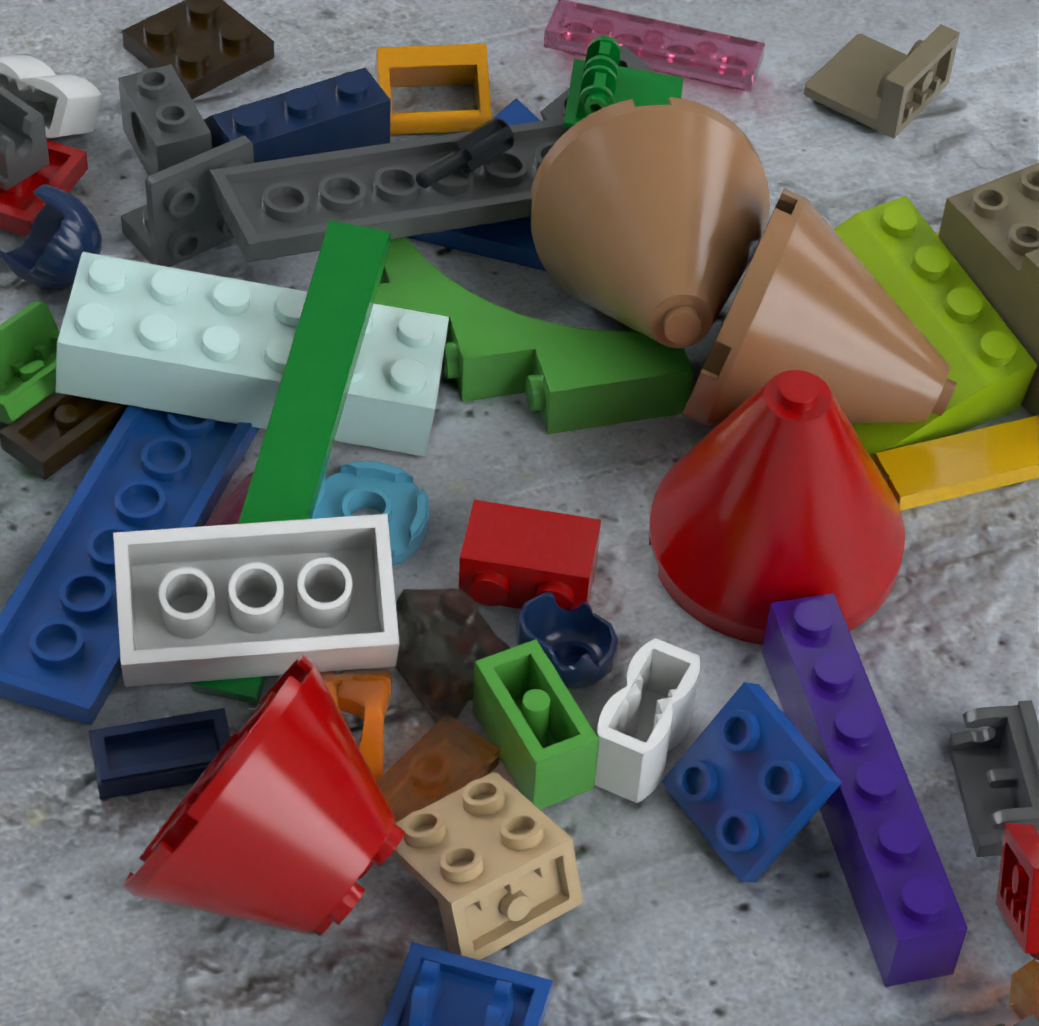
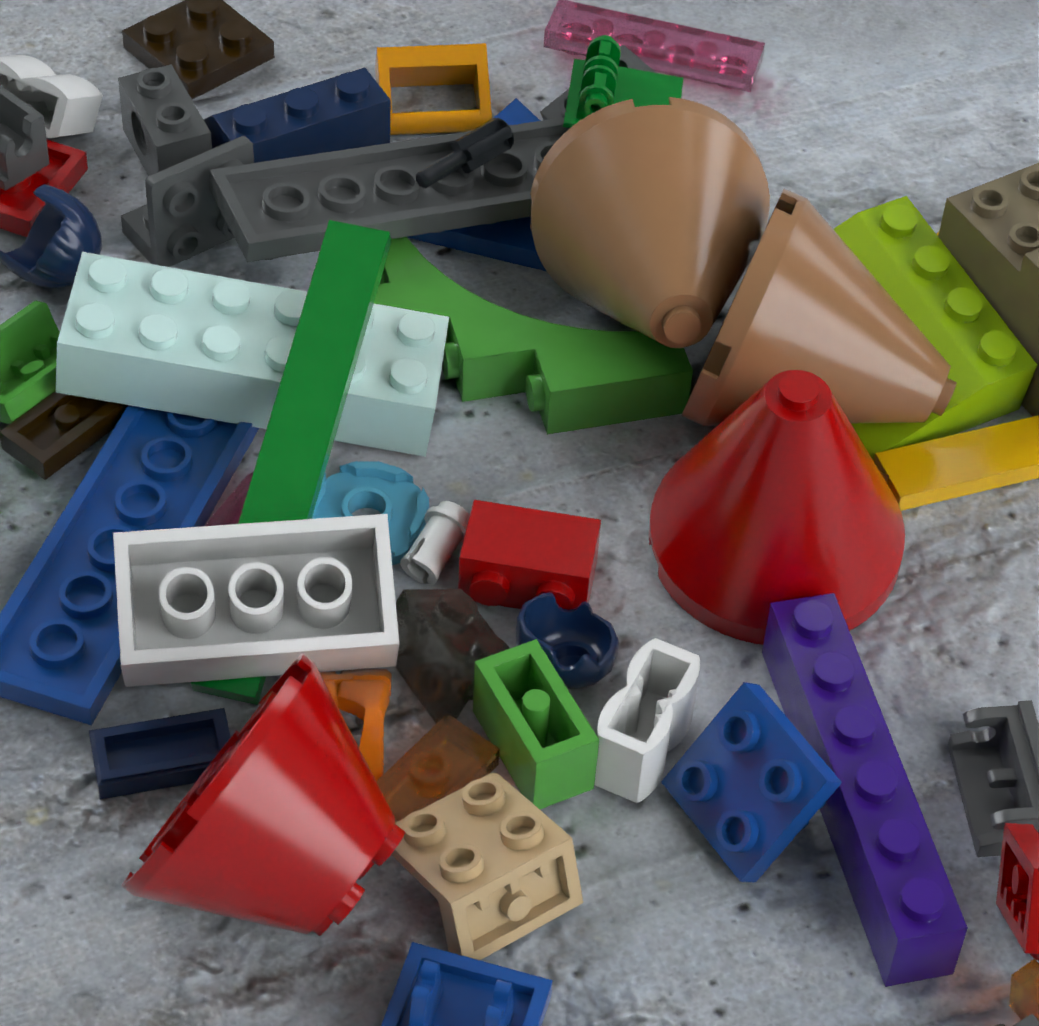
(436, 542): none -> white pin
(884, 84): dark tan bracket -> none

